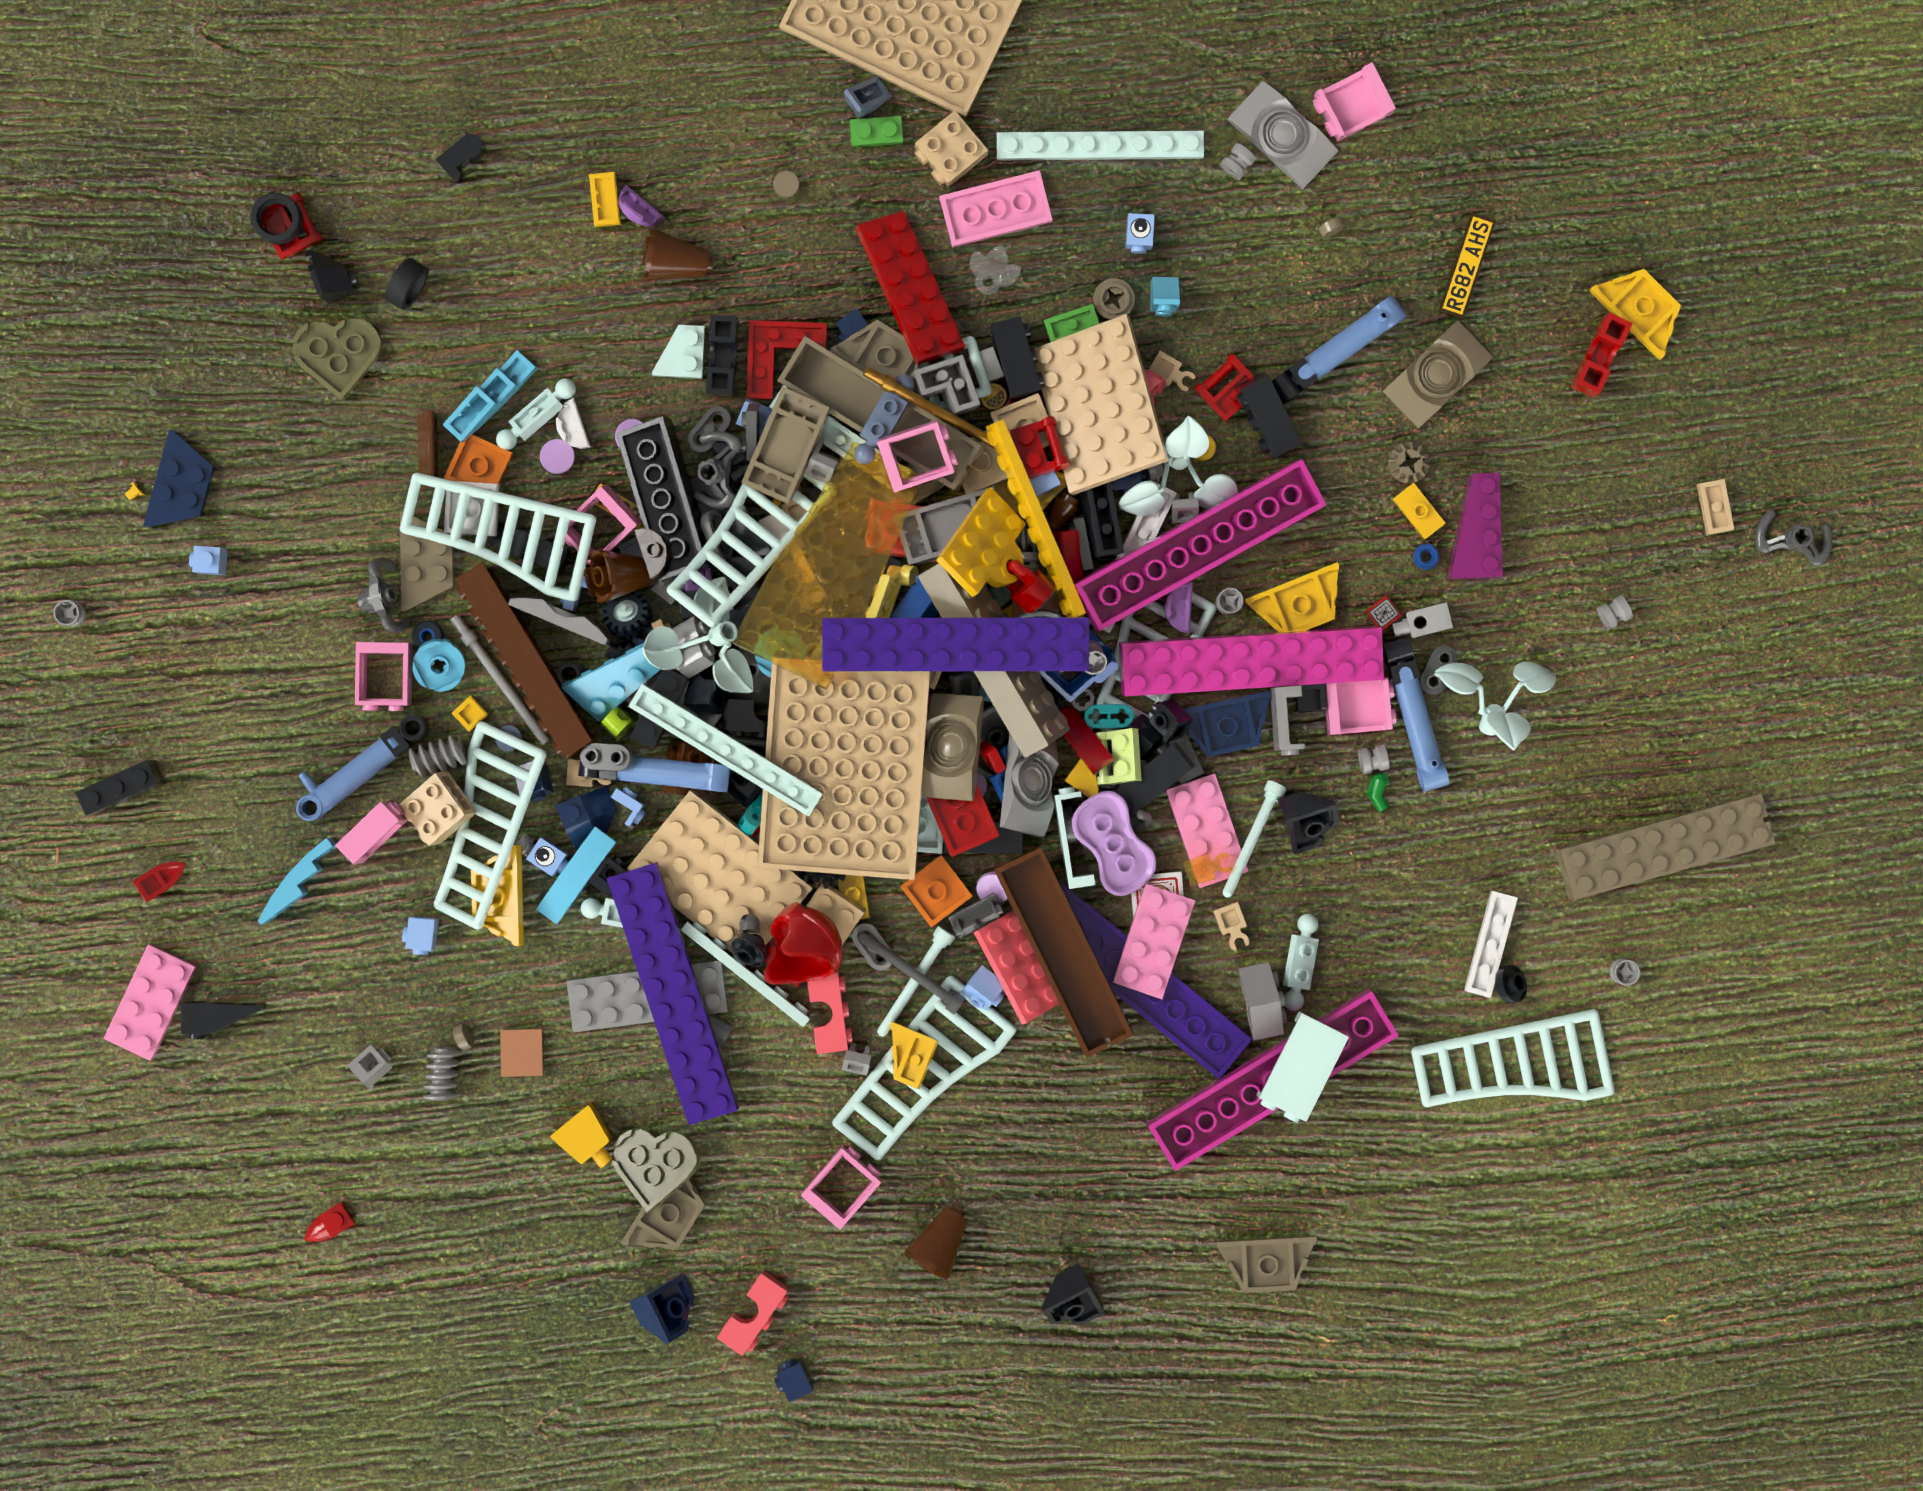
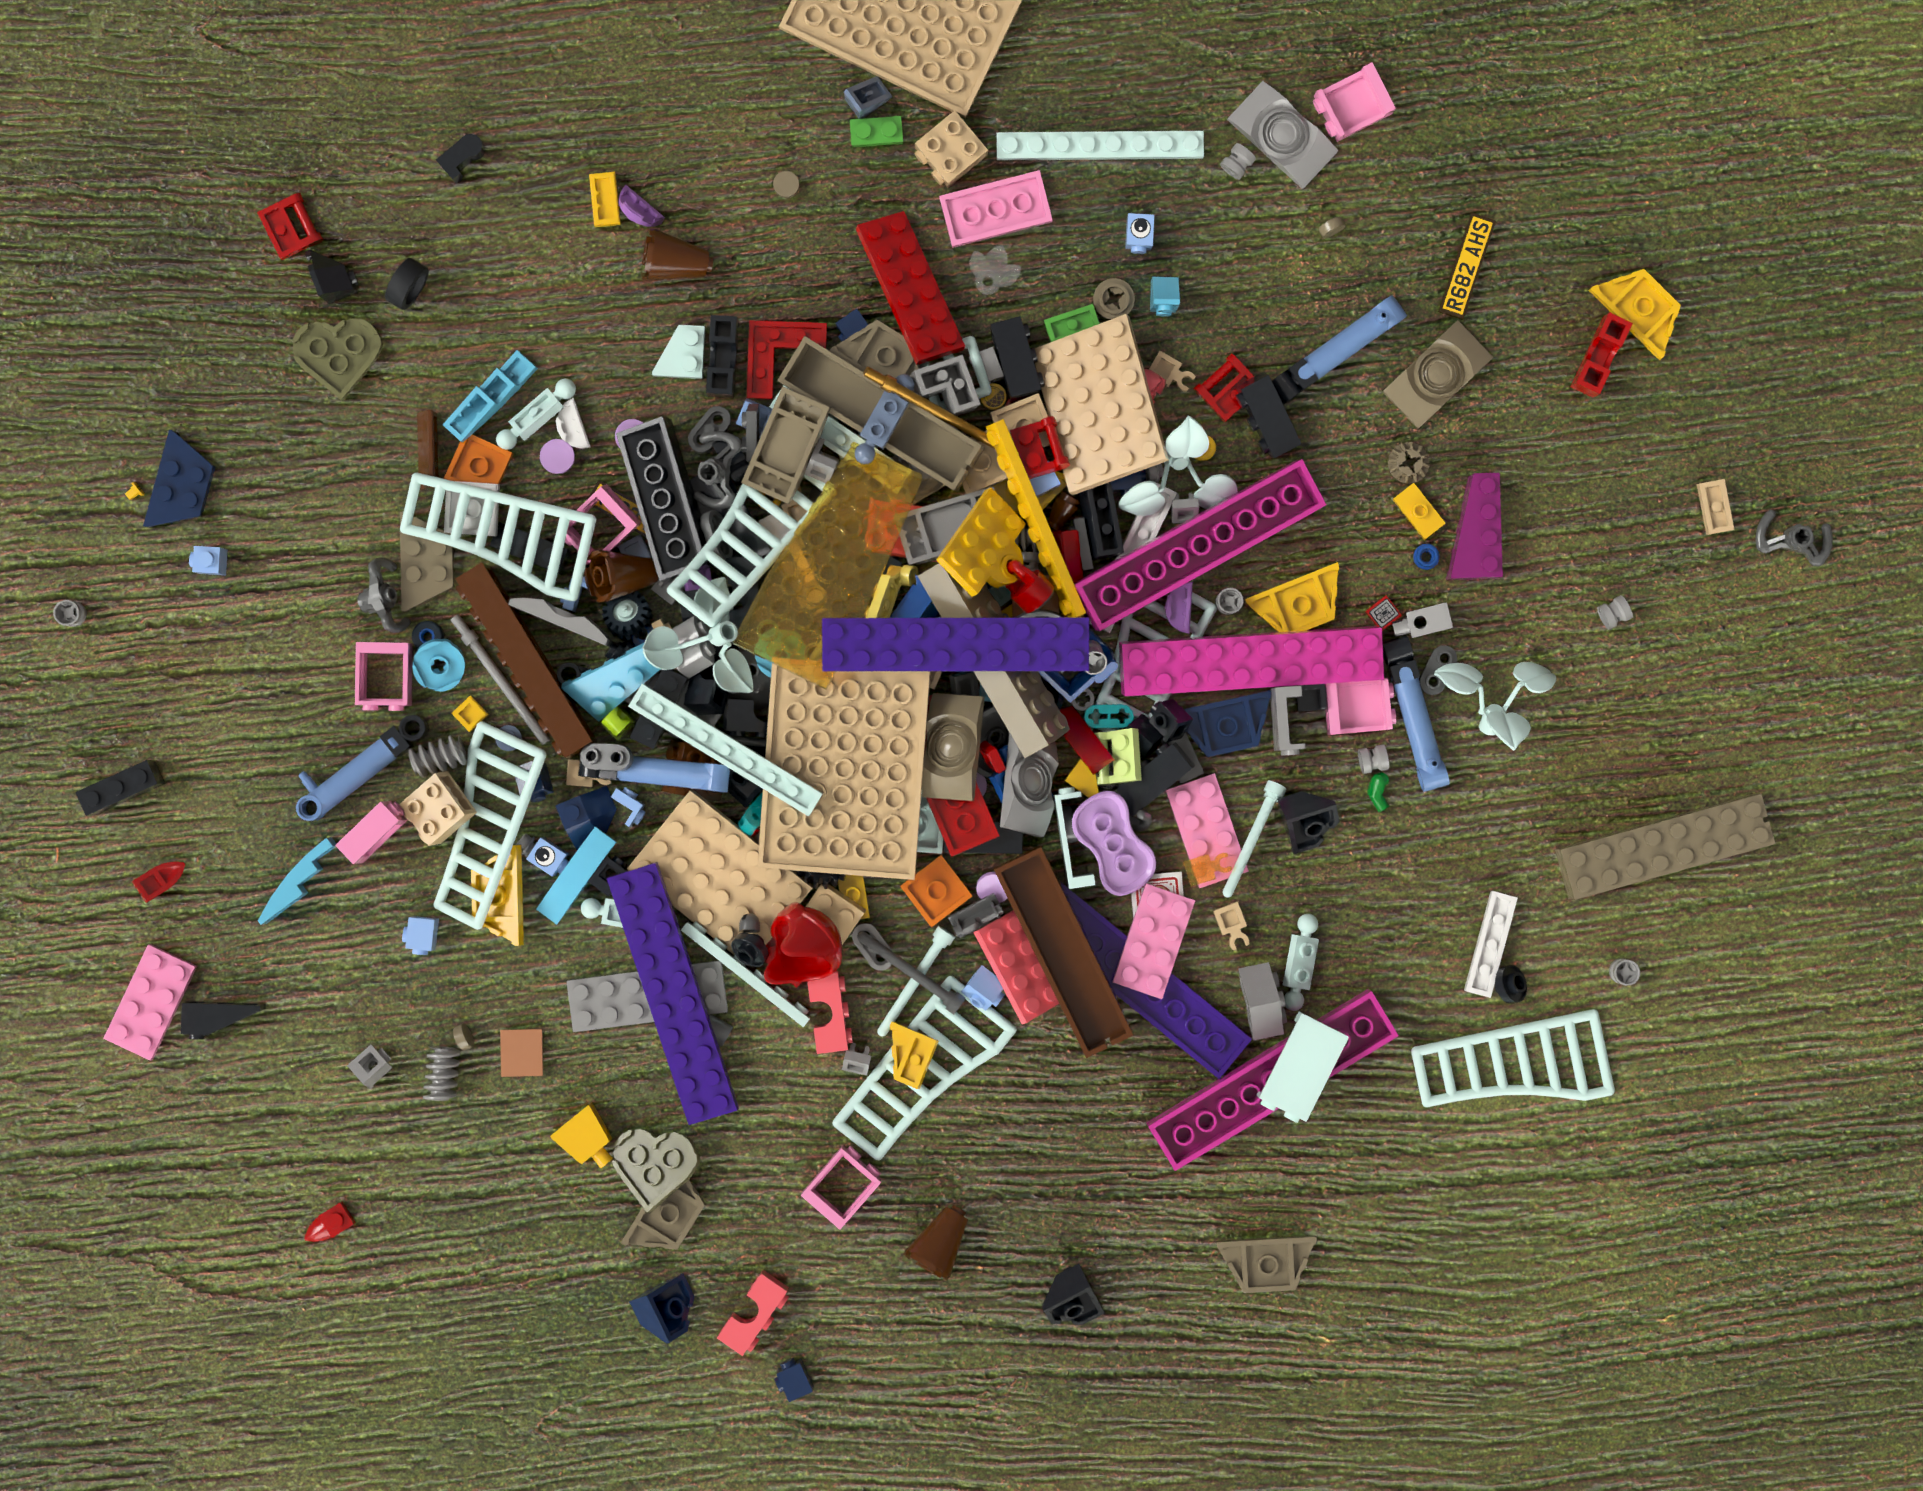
(276, 198): black tyre -> none
(654, 551): plate -> none
(891, 463): bright pink window -> none

